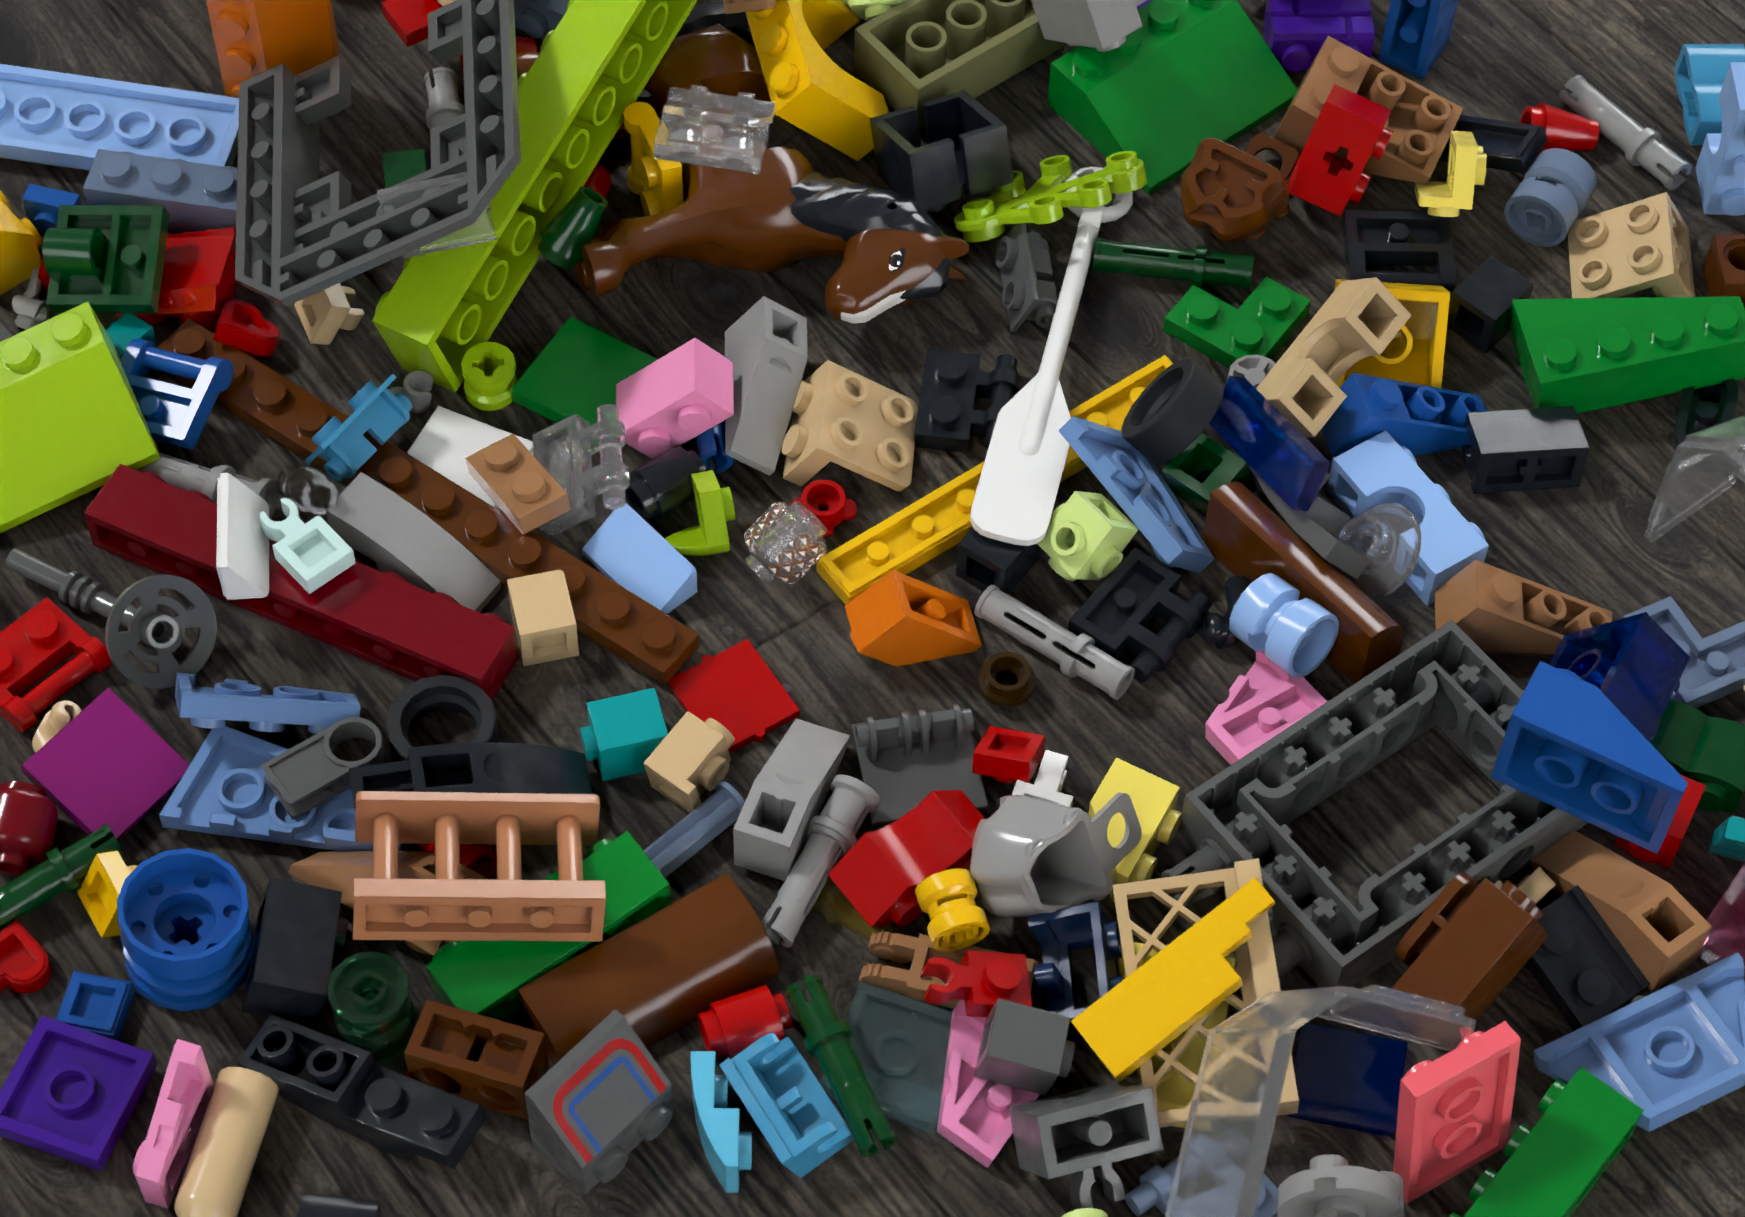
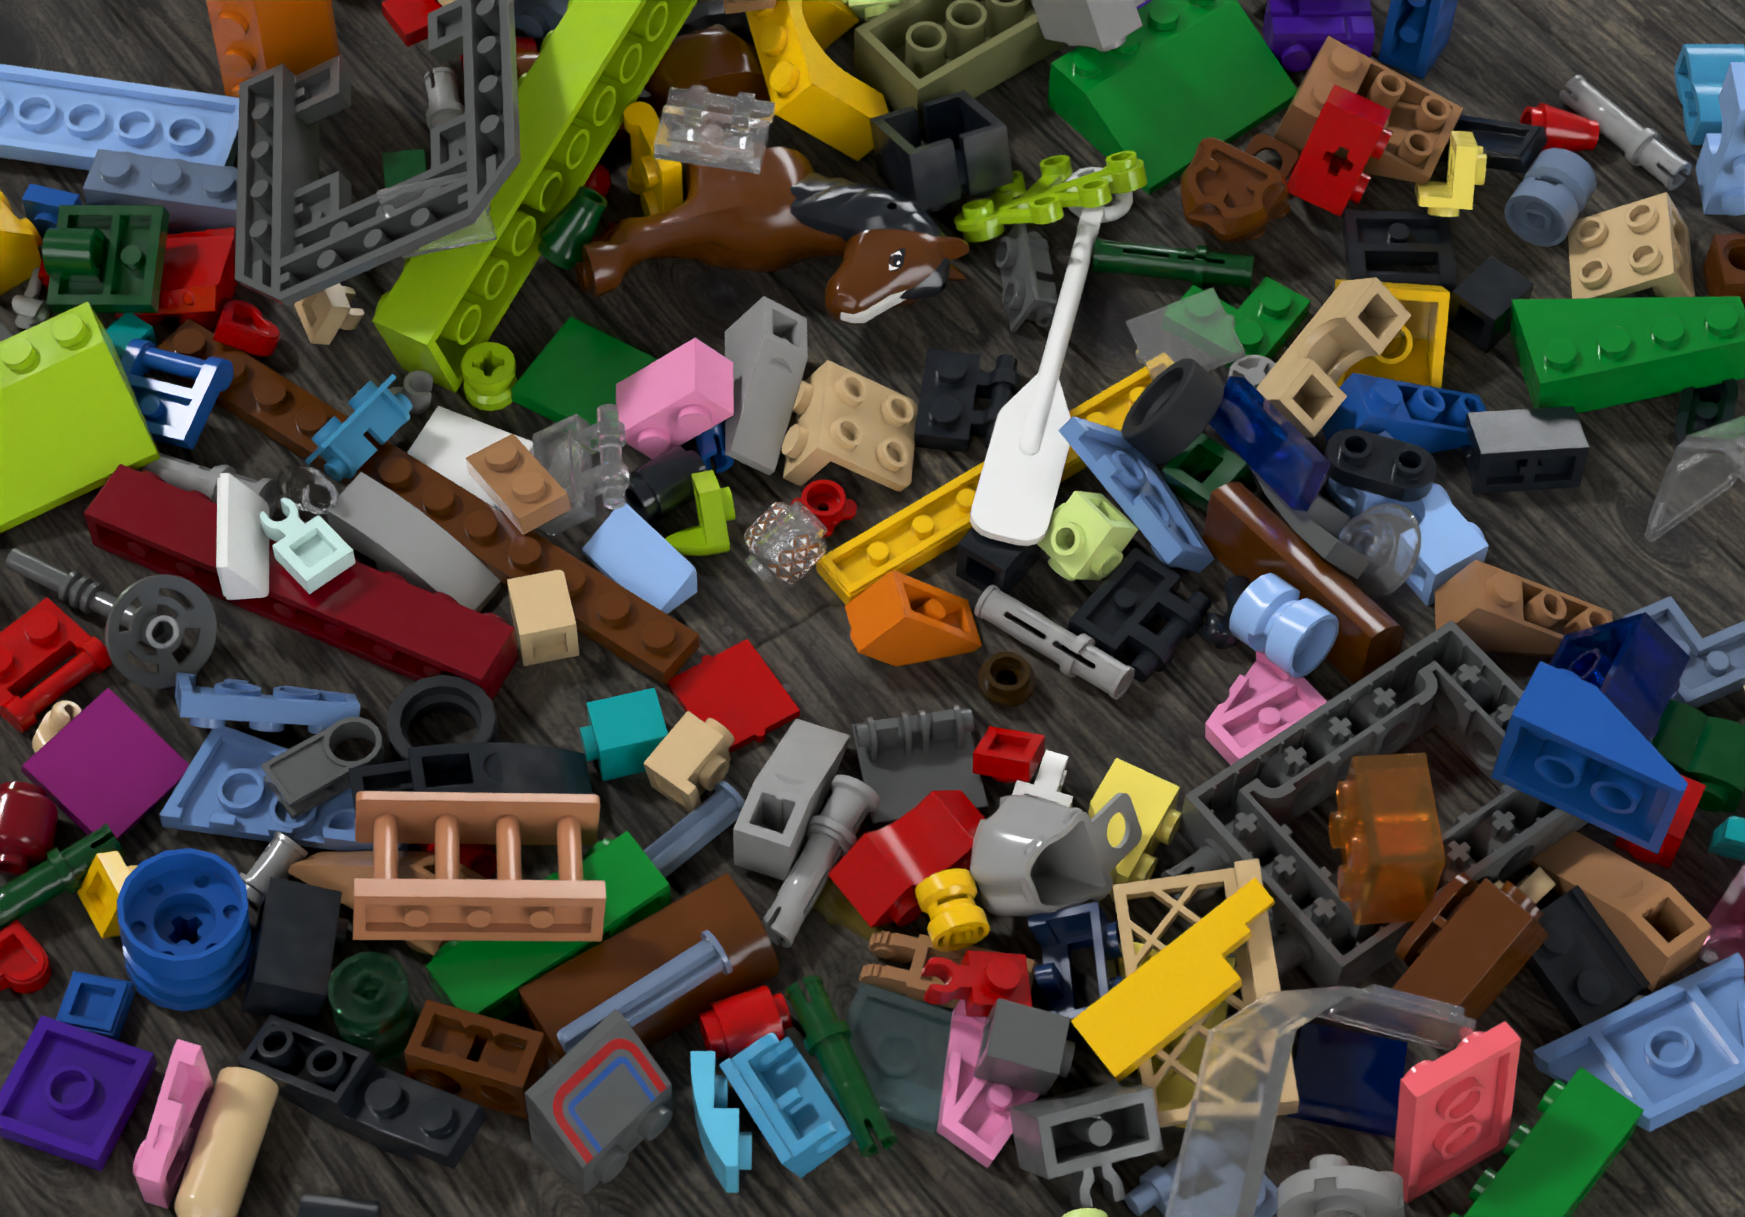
(274, 863): none -> light grey pin
(654, 989): none -> sand blue axle
(1186, 329): none -> clear piece
(1379, 464): none -> black plate
(1387, 838): none -> clear orange brick

